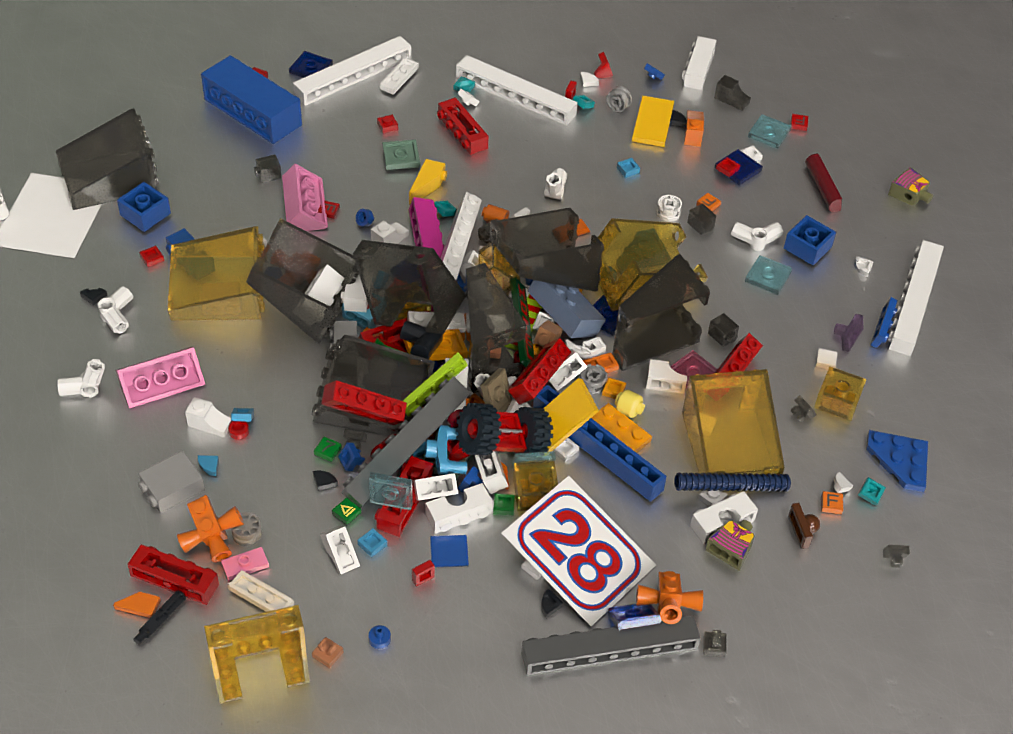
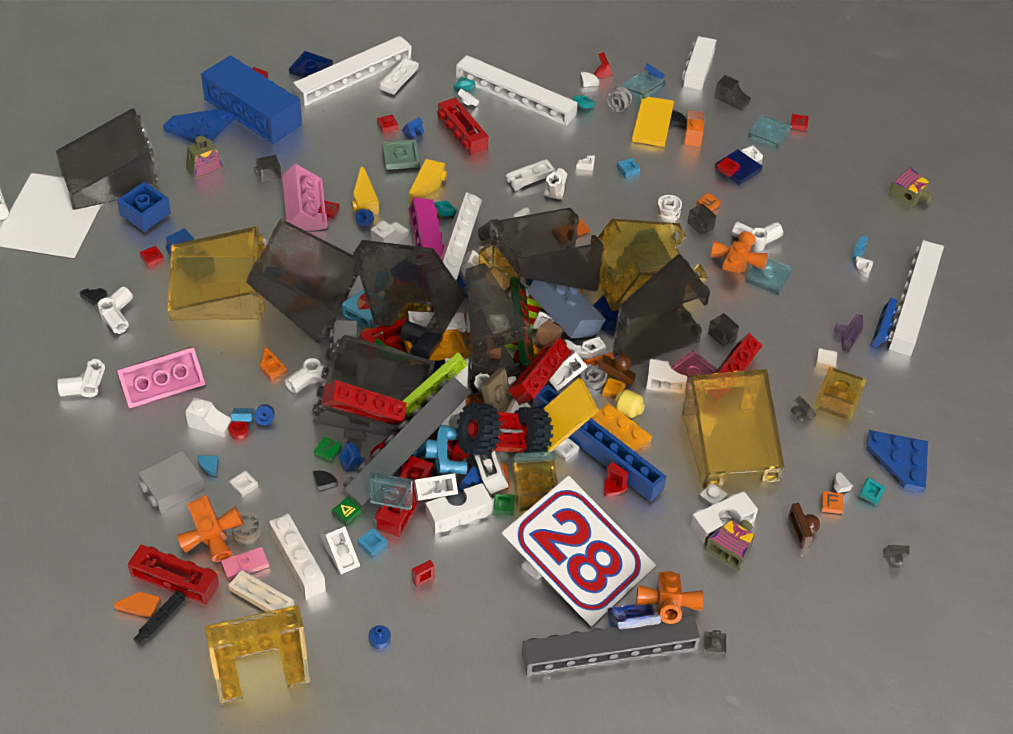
(202, 157): none -> olive torso
(203, 123): none -> blue plate
(243, 484): none -> white tile
(264, 414): none -> blue tile
(271, 365): none -> orange tile
(297, 556): none -> white brick
(307, 374): none -> white piece
(325, 285): white brick -> none
(327, 652): nougat tile -> none
(354, 297): white arch -> none
(364, 194): none -> yellow slope
(410, 128): none -> blue tile
(449, 550): blue sticker -> none
(452, 419): dark red tile -> none
(494, 212): orange brick -> none
(529, 174): none -> white plate
(550, 603): black tile -> none
(571, 90): red tile -> none
(586, 163): none -> white tile
(616, 481): none -> red tile
(618, 368): none -> reddish brown tile
(643, 85): none -> clear light blue tile
(732, 482): dark blue piece -> none
(739, 254): none -> orange brick
(809, 240): blue brick -> none
(824, 182): dark red brick -> none
(860, 247): none -> dark azure tile

